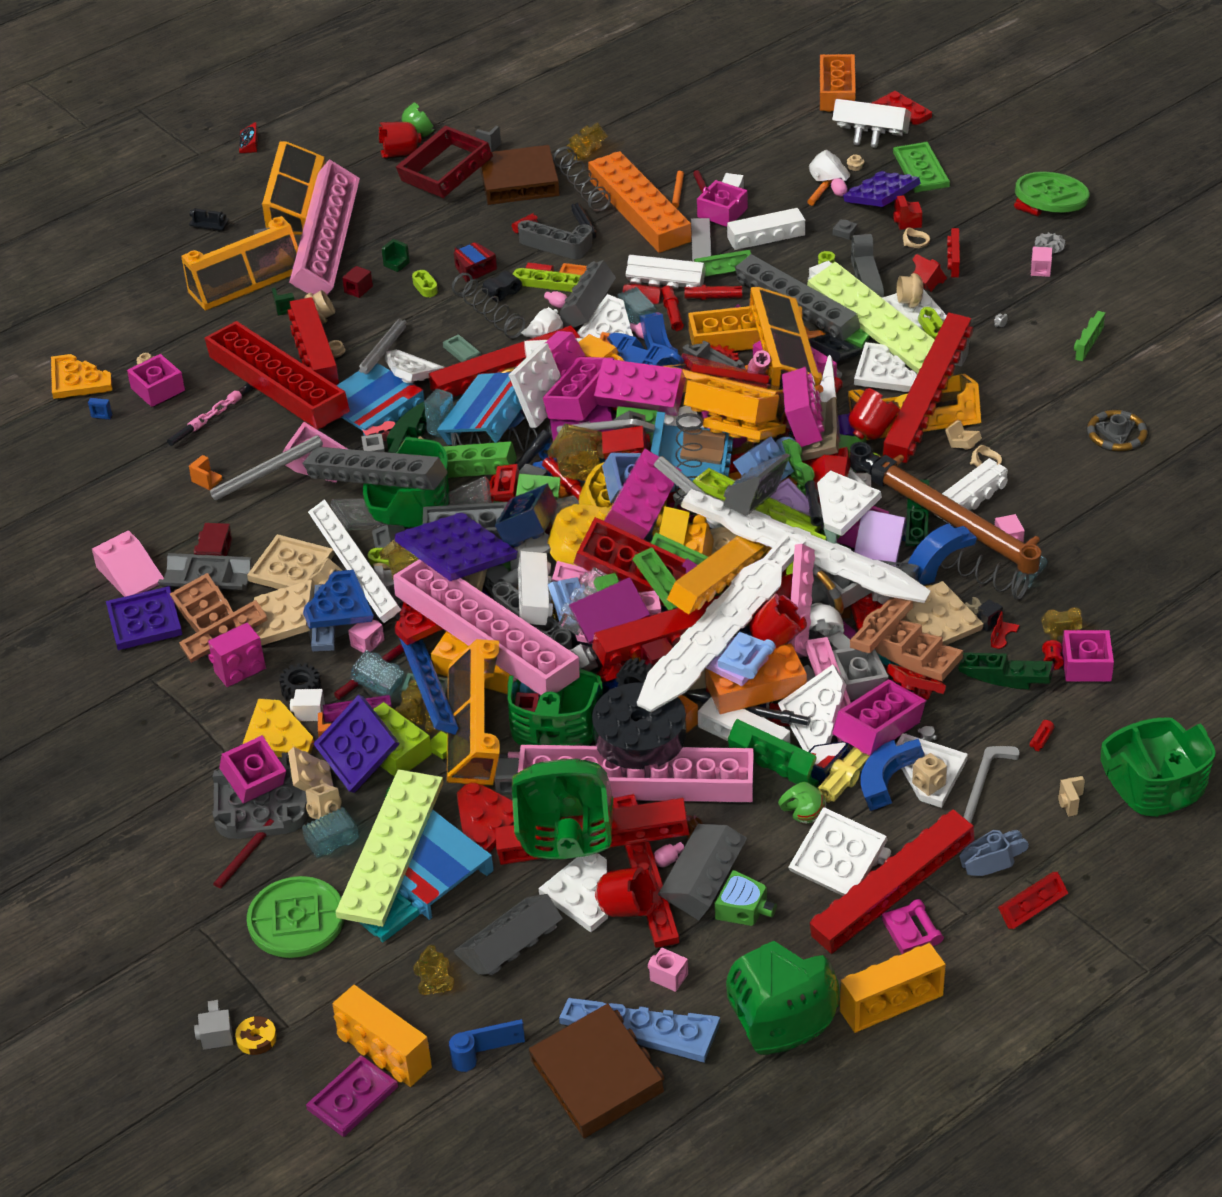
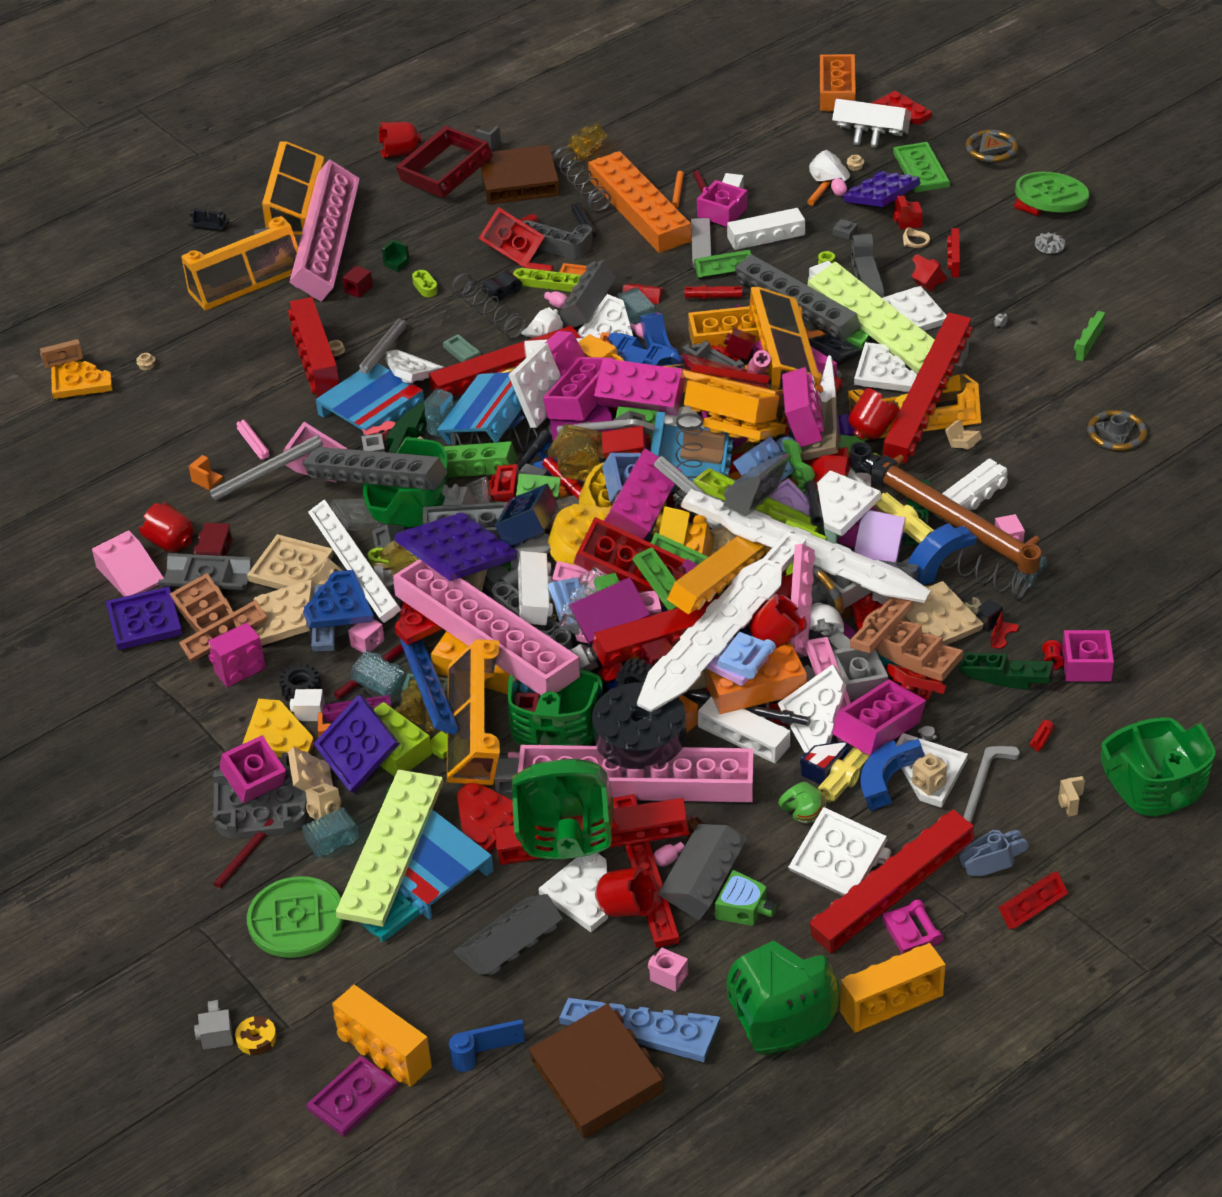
(61, 353): none -> medium nougat panel
(100, 408): blue tile -> none
(156, 380): dark pink brick -> none
(167, 528): none -> red cylinder
(196, 424): piece -> none
(249, 139): slope -> none
(253, 440): none -> bright pink axle
(277, 375): red brick -> none
(282, 302): dark green panel -> none
(323, 305): tan piece -> none
(418, 119): bright green cylinder -> none
(433, 972): clear yellow piece -> none
(457, 495): none -> light grey brick
(474, 260): dark red torso -> none
(511, 237): none -> red slope
(664, 272): white brick -> none
(671, 303): red pin -> none
(739, 343): none -> dark red brick
(774, 753): green piece -> none
(910, 290): tan piece -> none
(913, 525): none -> light yellow piece
(931, 324): lime beam -> none
(984, 451): tan piece -> none
(991, 145): none -> piece
(1041, 261): bright pink brick -> none
(1056, 622): clear yellow piece -> none

